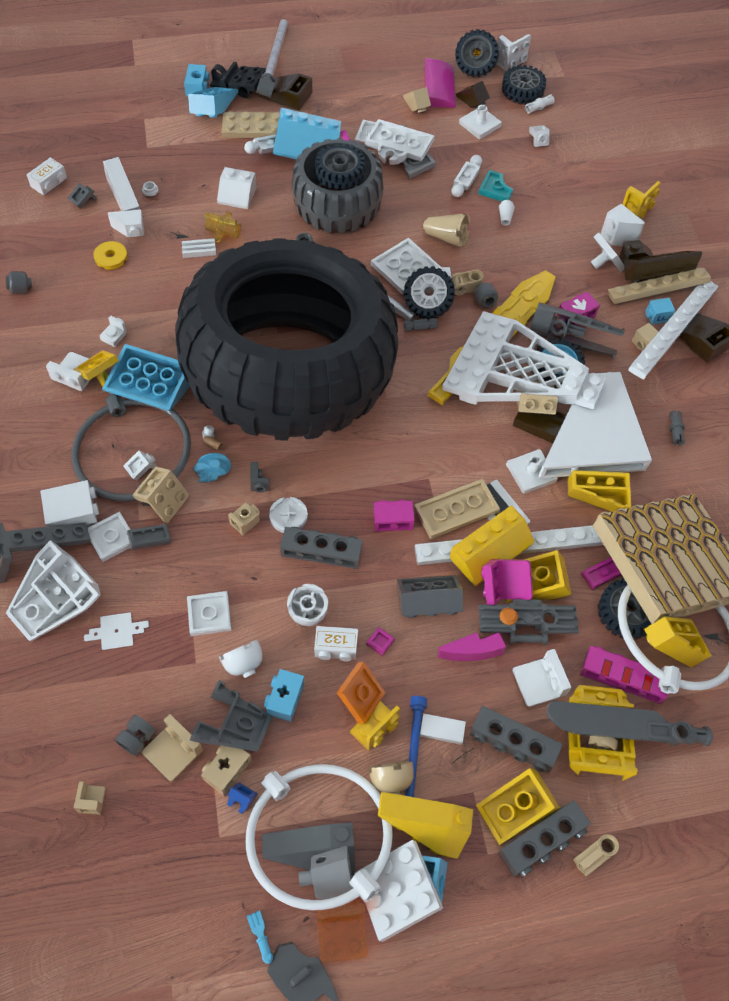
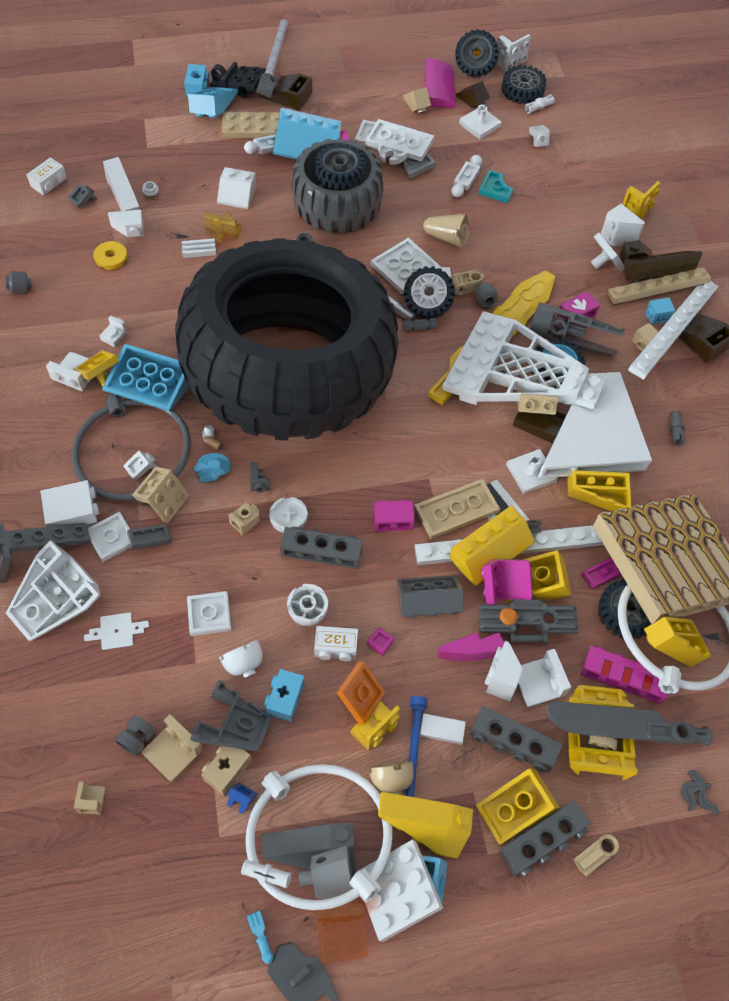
(266, 873): none -> white pin
(504, 673): none -> white slope
(506, 211): white cone -> none
(534, 526): none -> dark grey bush
(699, 785): none -> dark grey piece

